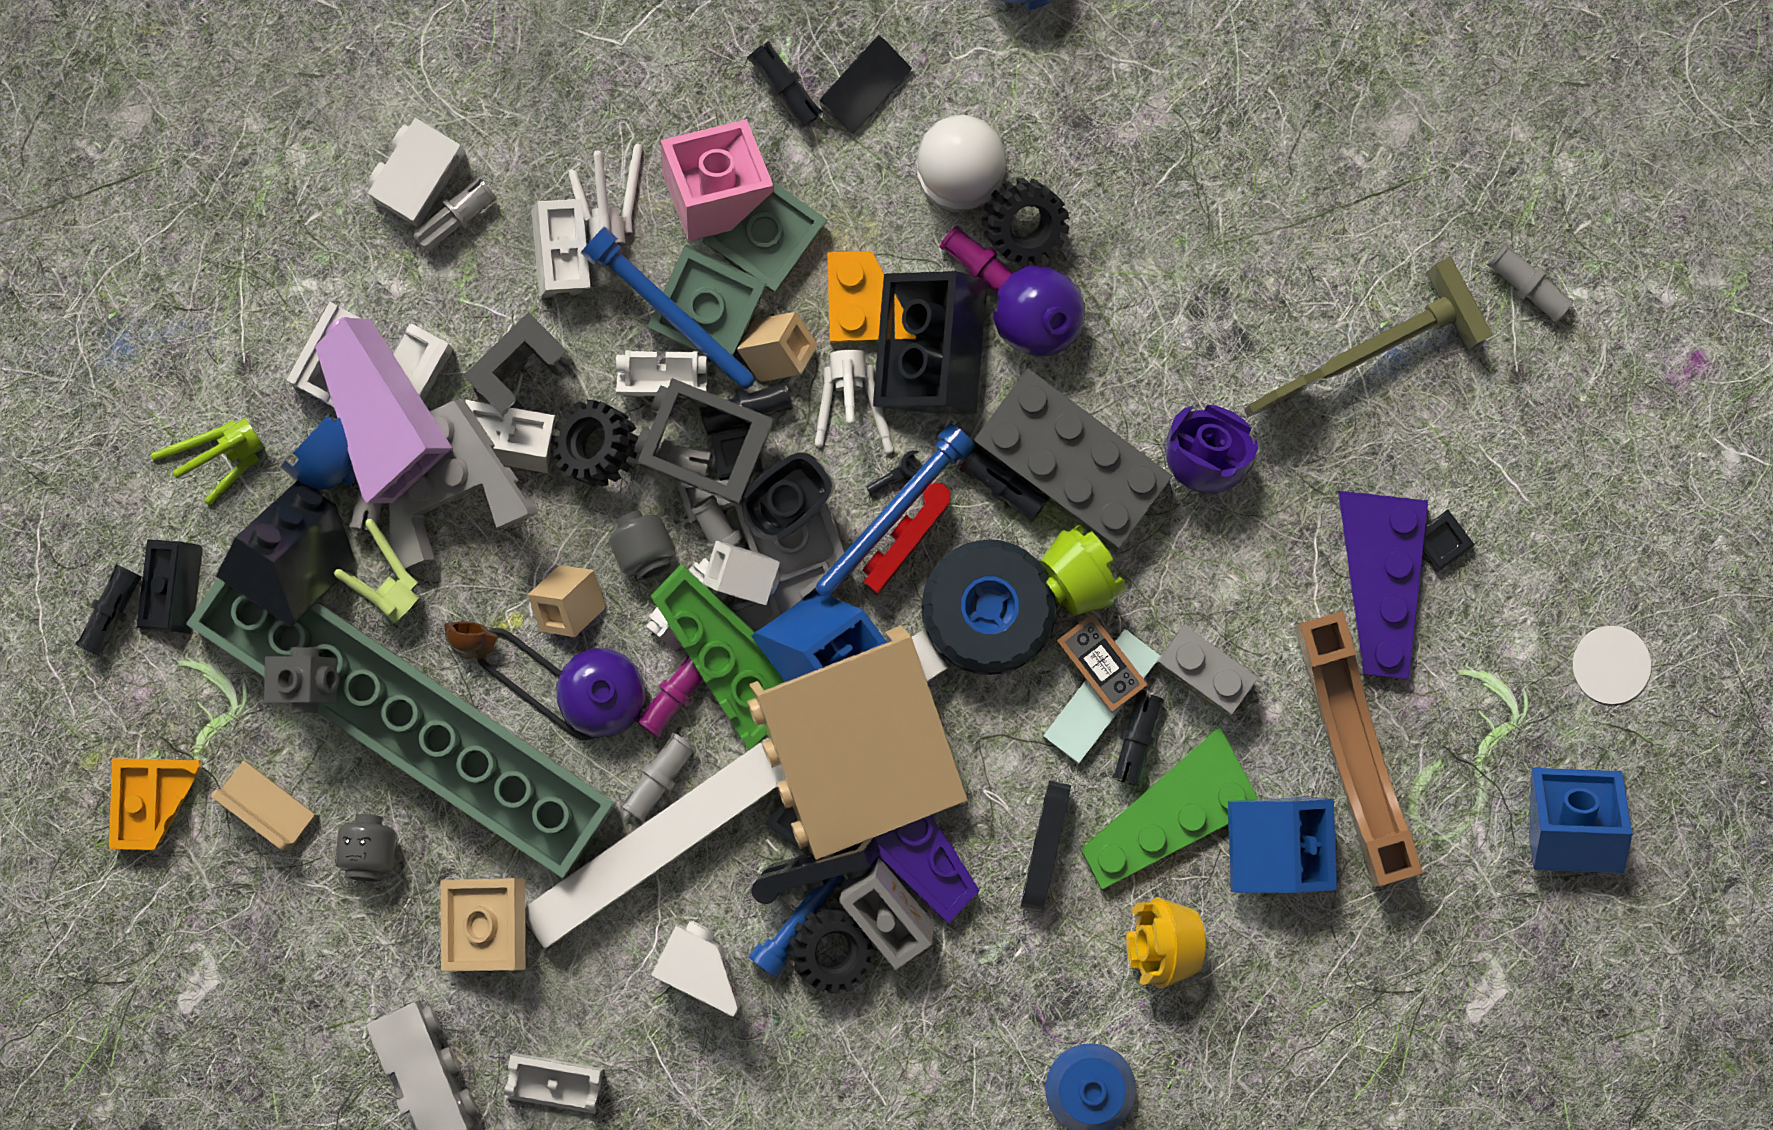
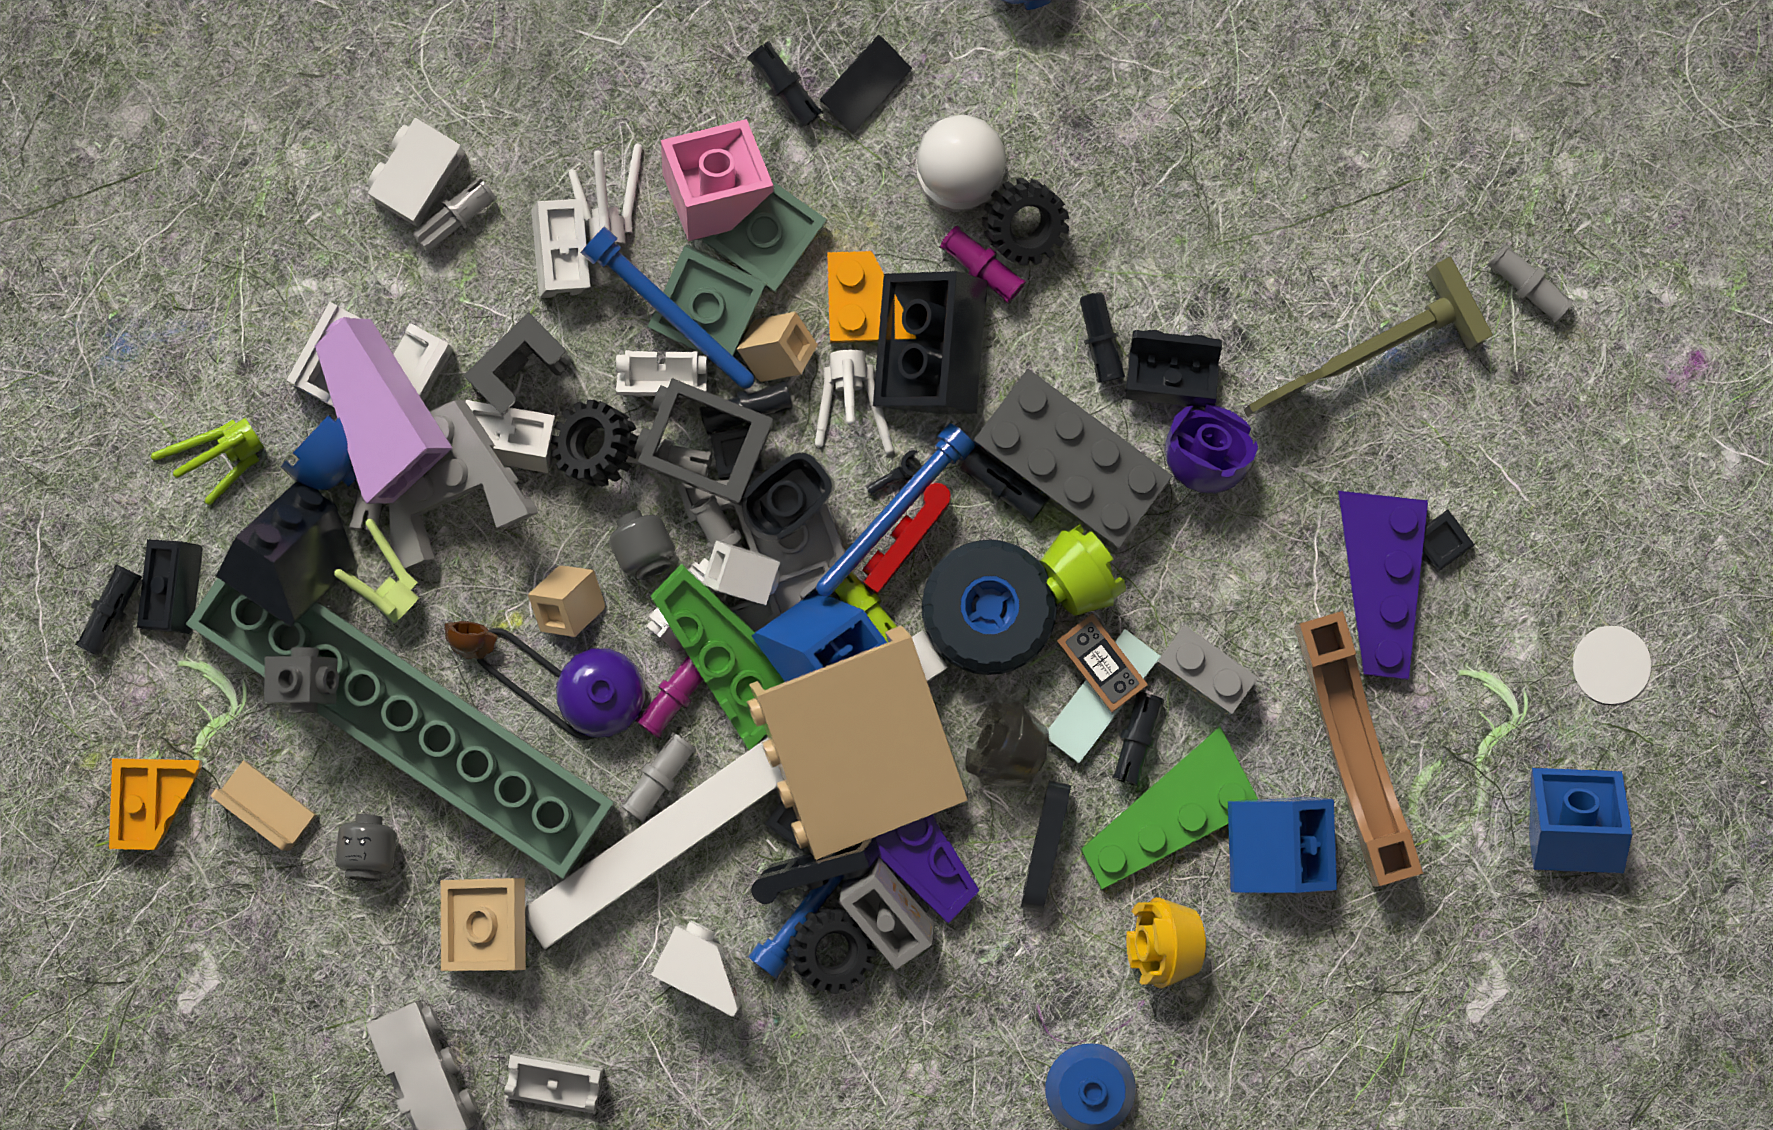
(856, 594): none -> lime pin
(1009, 746): none -> clear smoke cone
(1039, 311): dark purple cylinder -> none
(1101, 338): none -> black axle
(1173, 368): none -> black bracket

